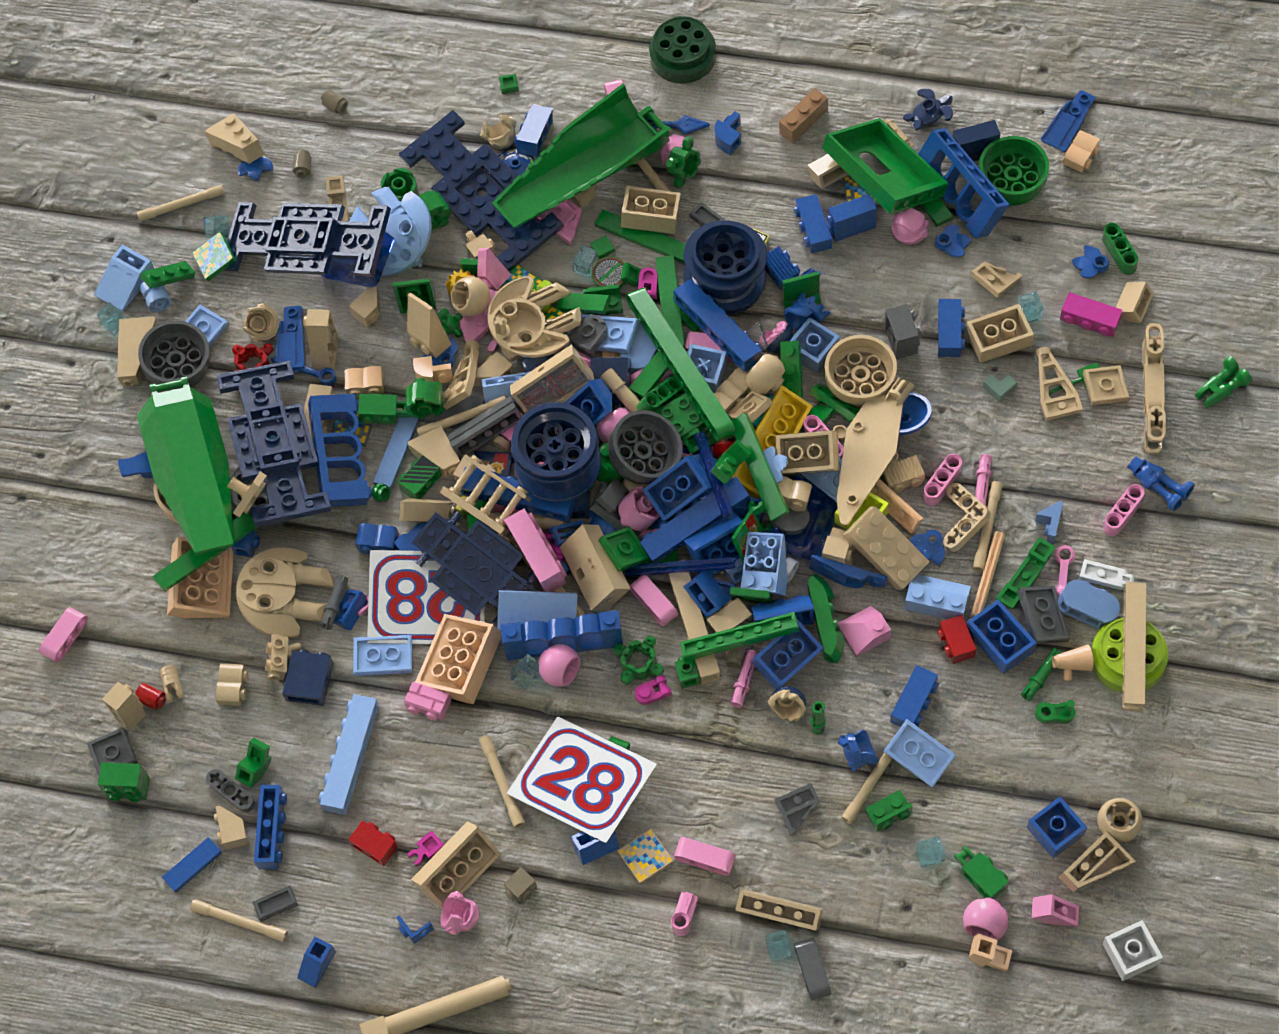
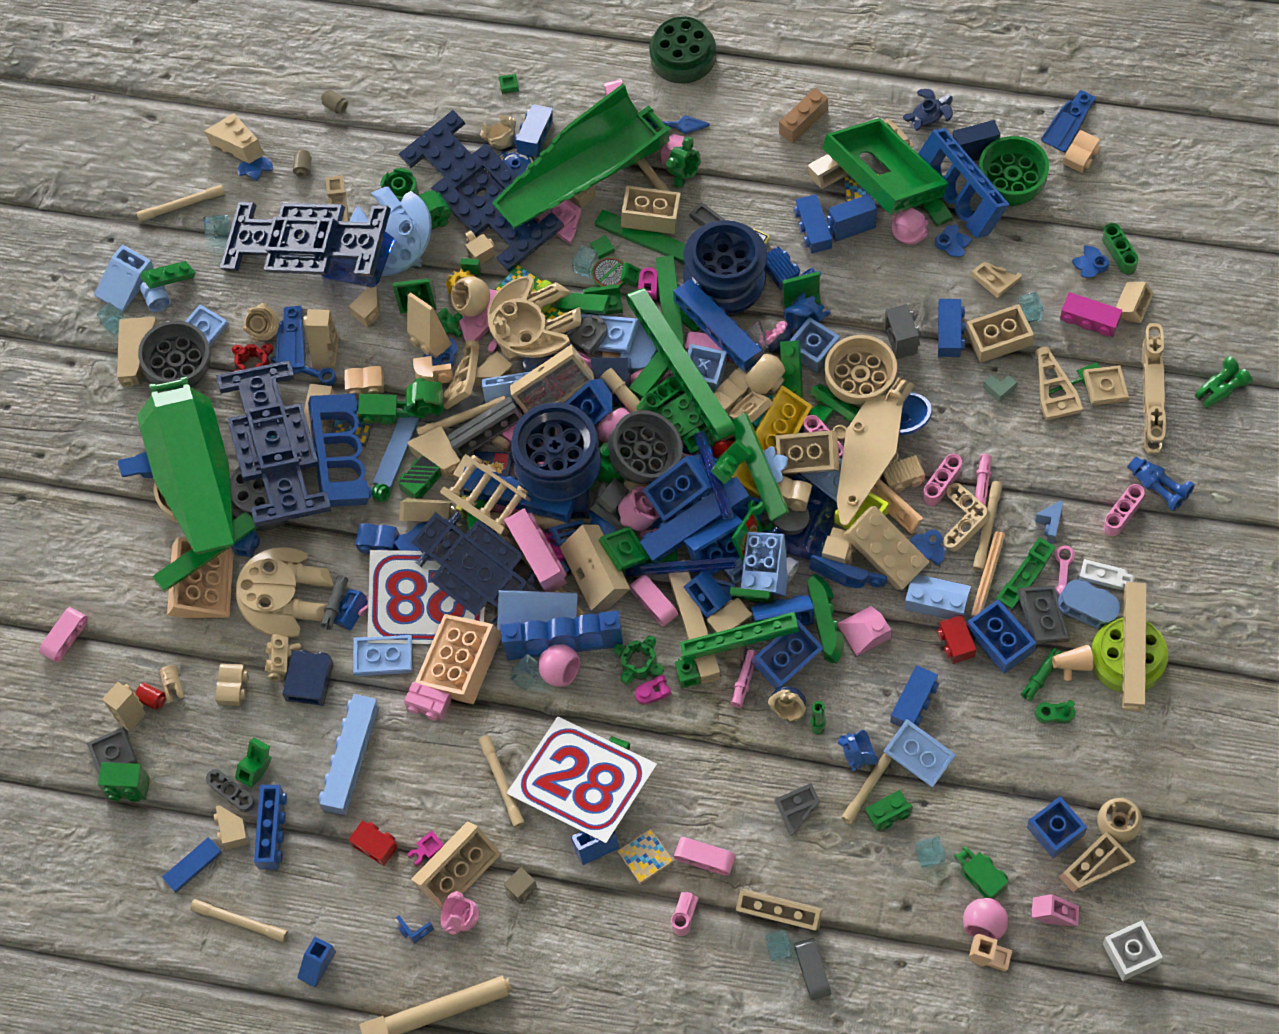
(214, 256): tile -> none
(247, 493): tan plate -> none
(275, 903): dark grey tile -> none
(491, 269): bright pink slope -> none
(726, 135): blue brick -> none

